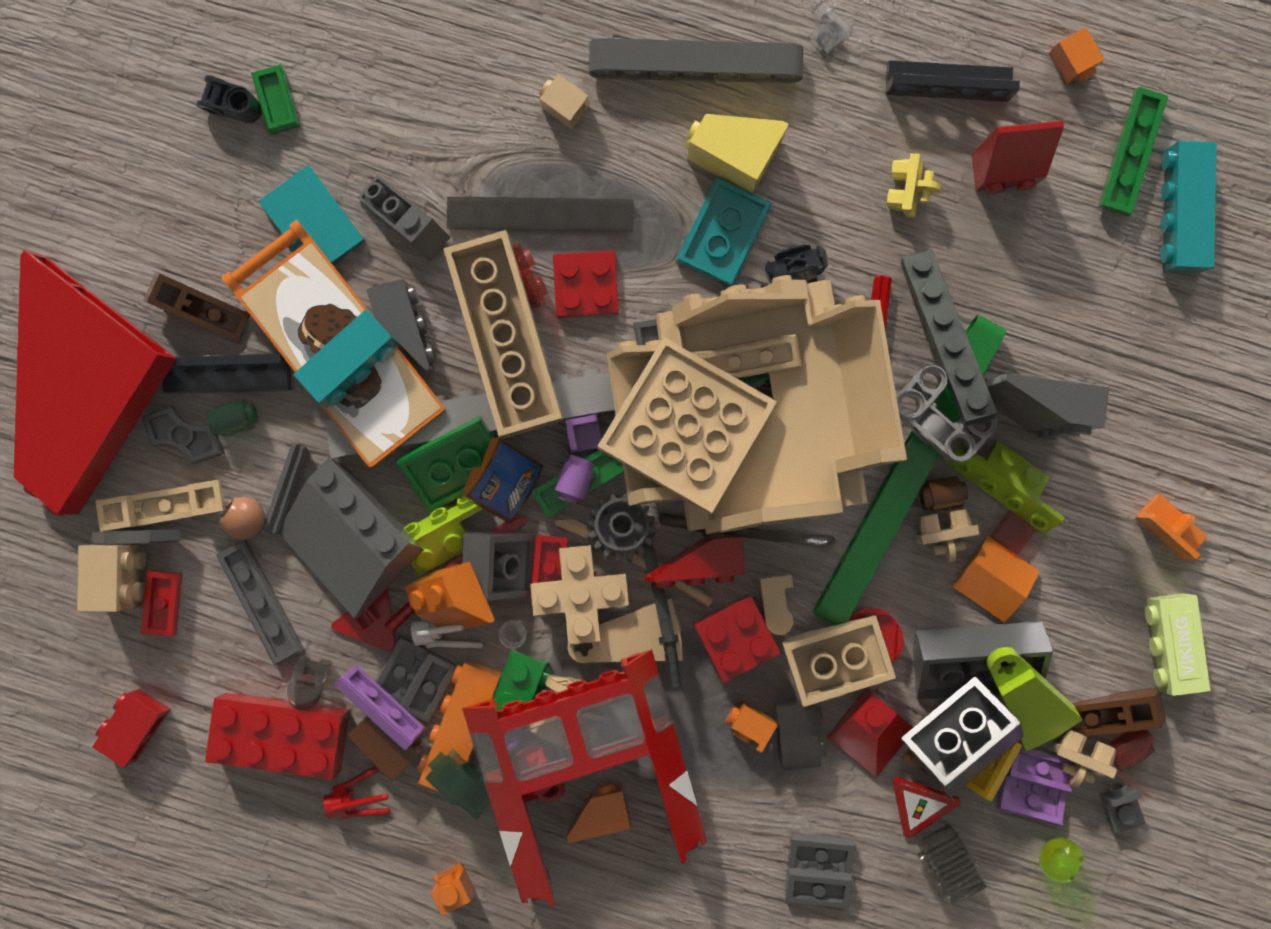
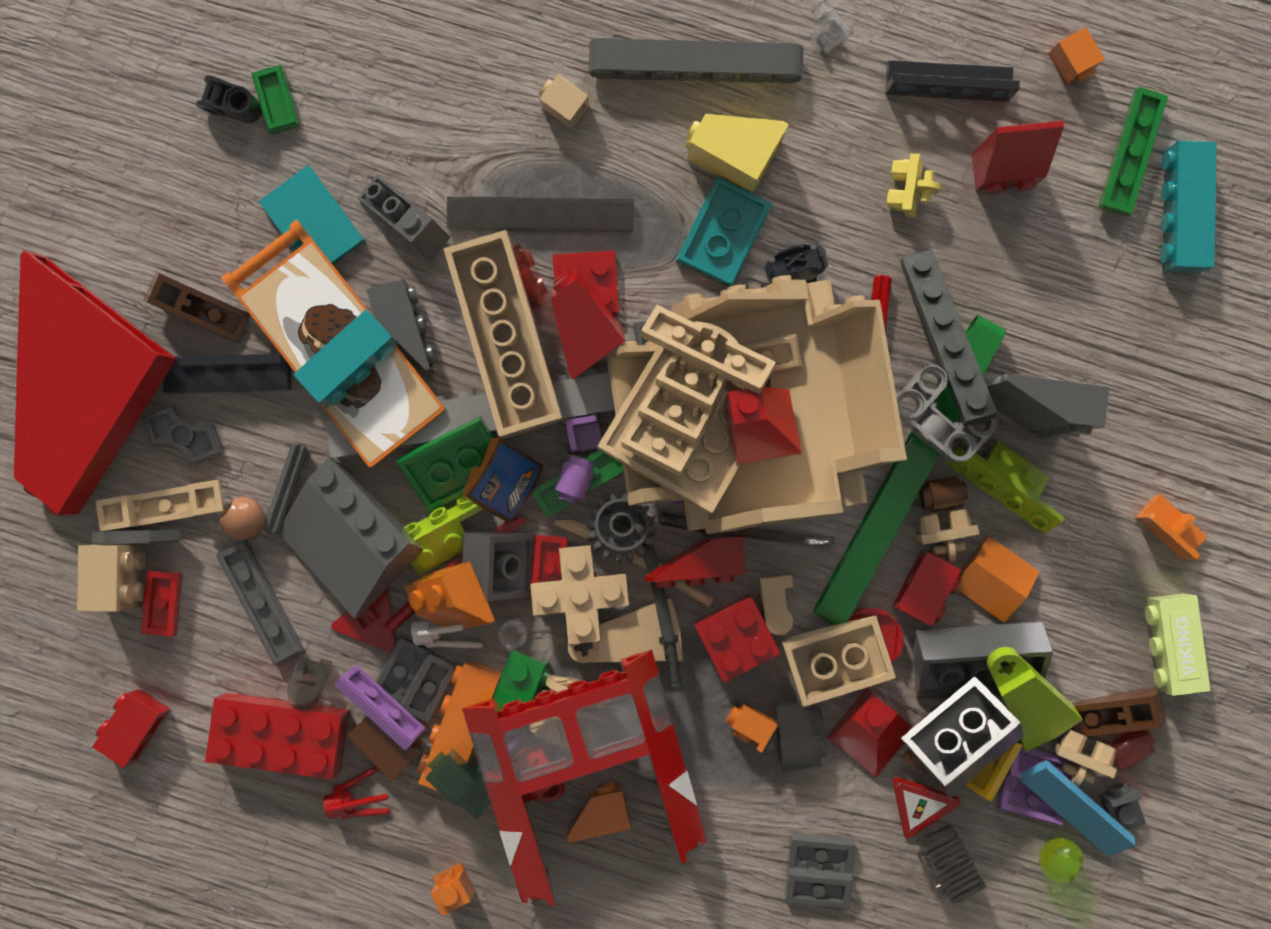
(232, 418): clear green brick -> none
(583, 322): none -> red slope
(689, 387): none -> tan slope
(762, 425): none -> red slope
(927, 588): none -> red brick
(1013, 532): clear red tile -> none
(1077, 808): none -> dark azure tile

